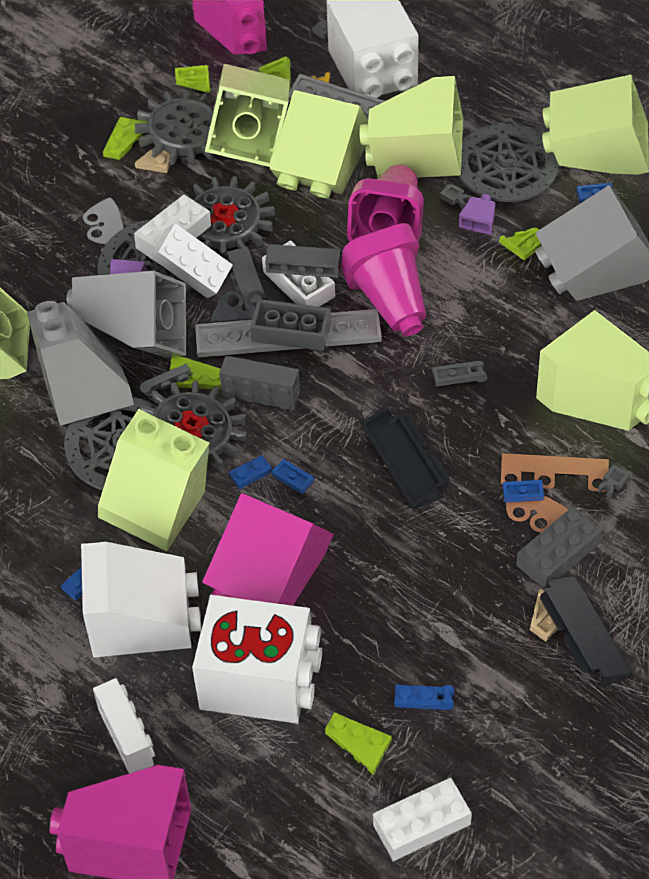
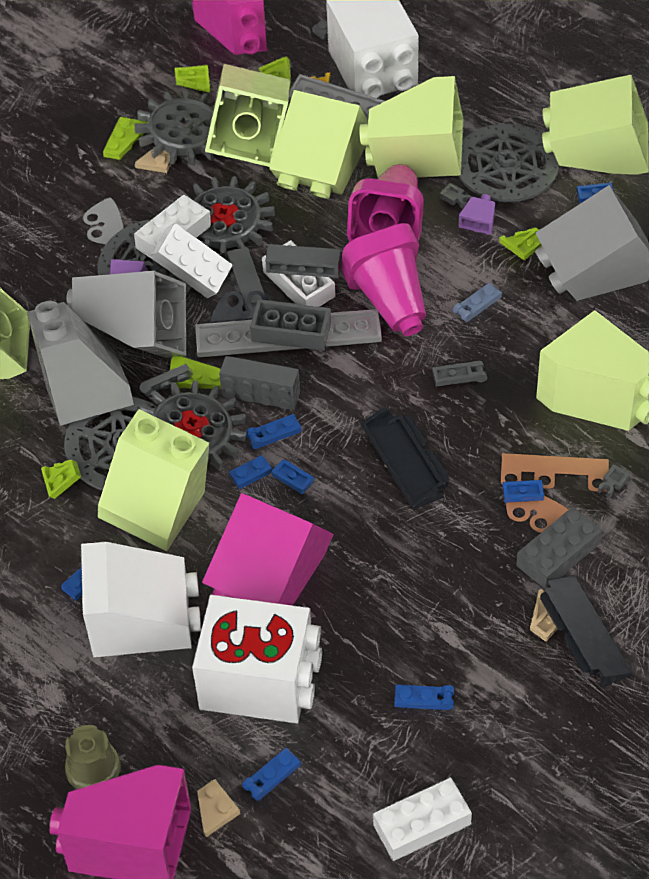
(60, 477): none -> lime wing
(90, 757): none -> olive piece
(124, 726): white brick -> none
(215, 807): none -> tan wing
(271, 774): none -> blue plate
(273, 431): none -> blue plate
(360, 740): lime wing -> none
(477, 302): none -> sand blue plate

